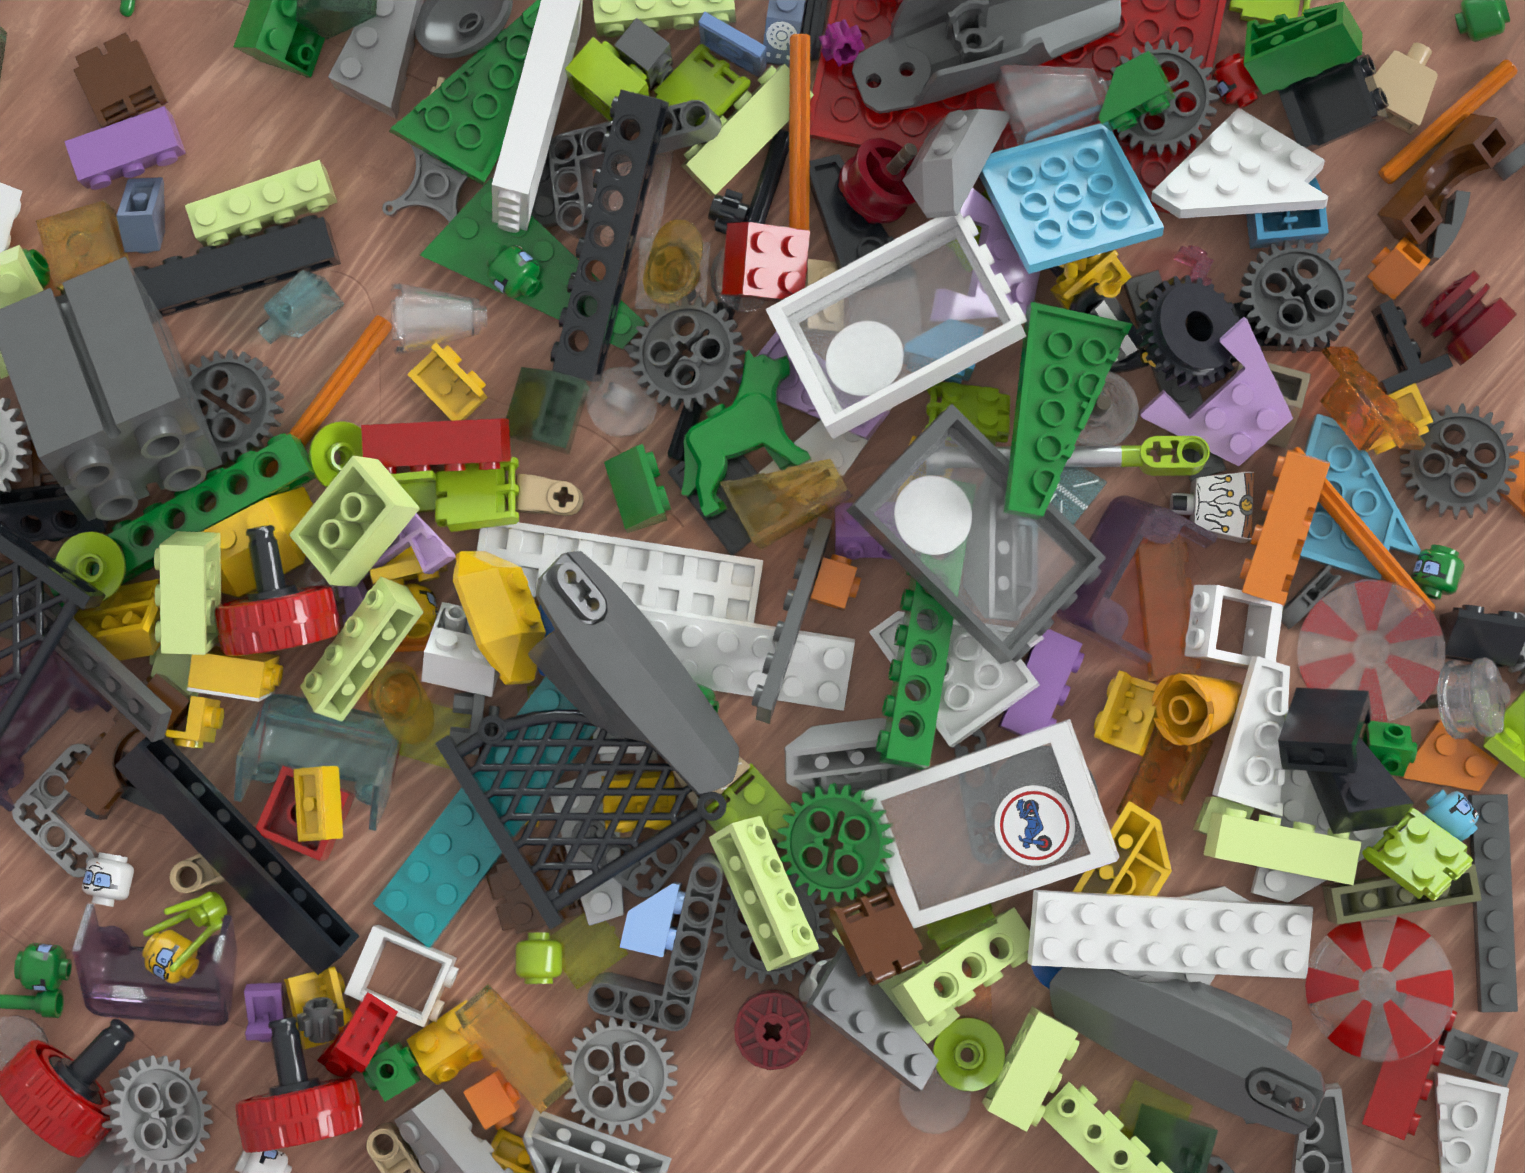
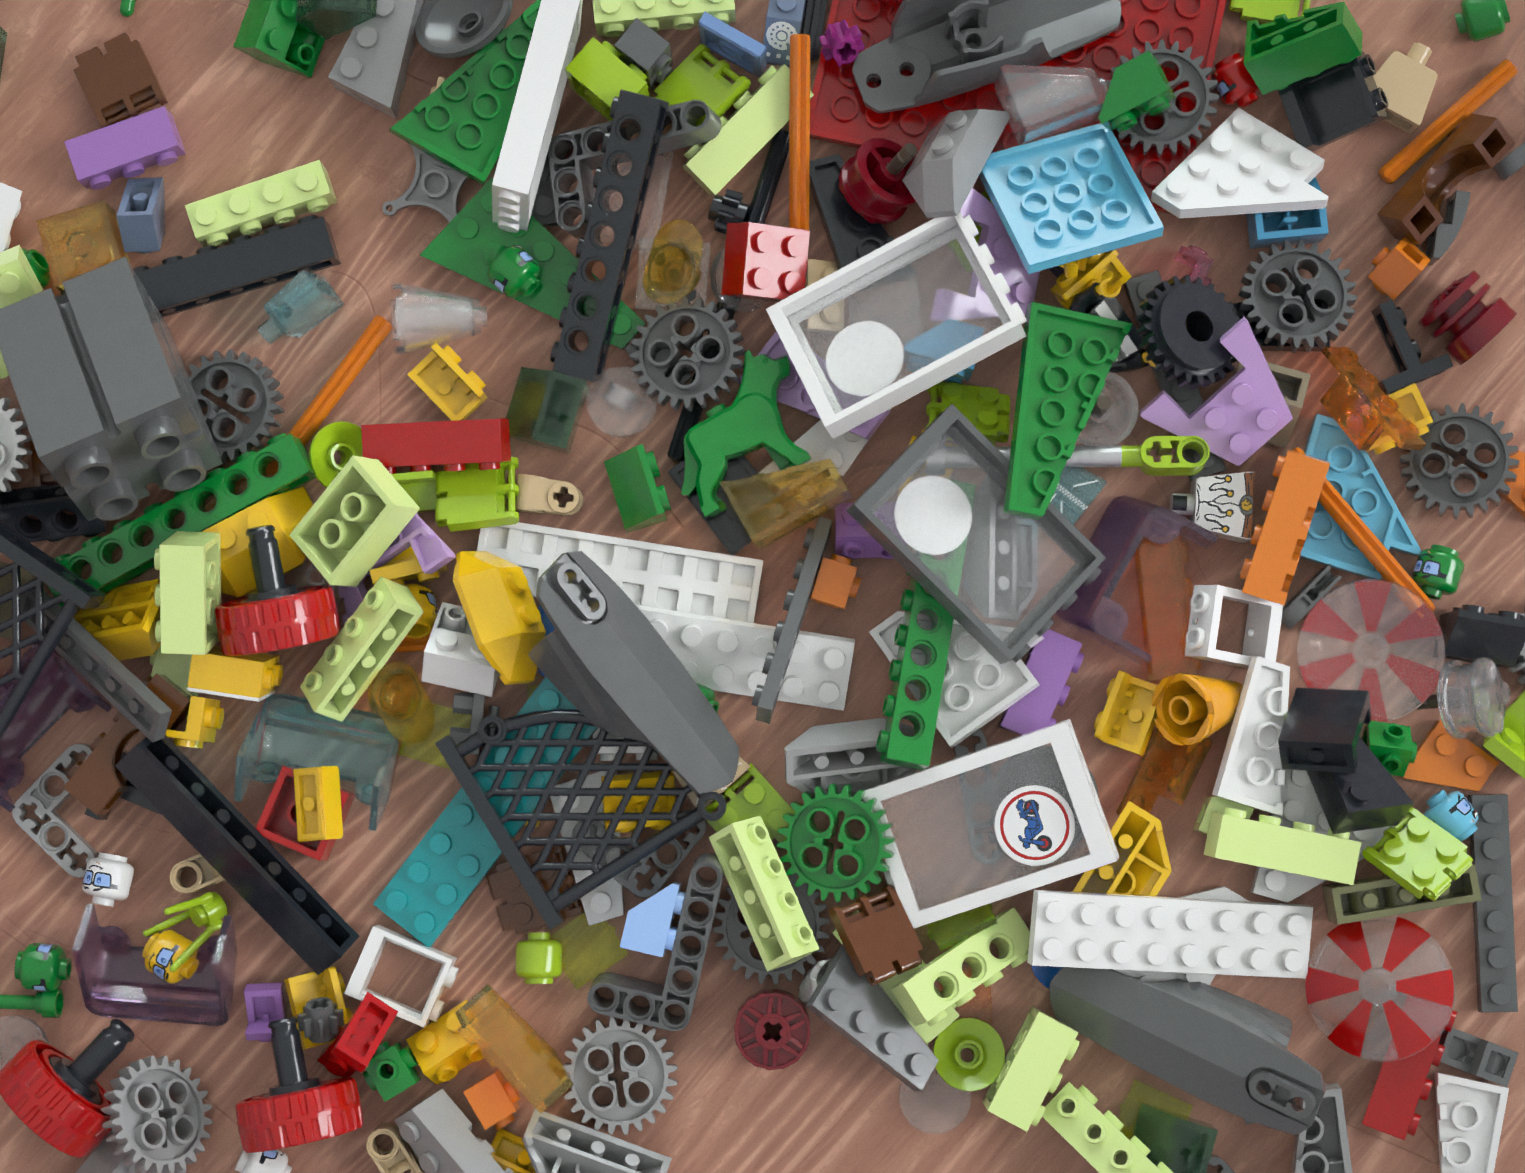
(89, 548): lime dish -> none

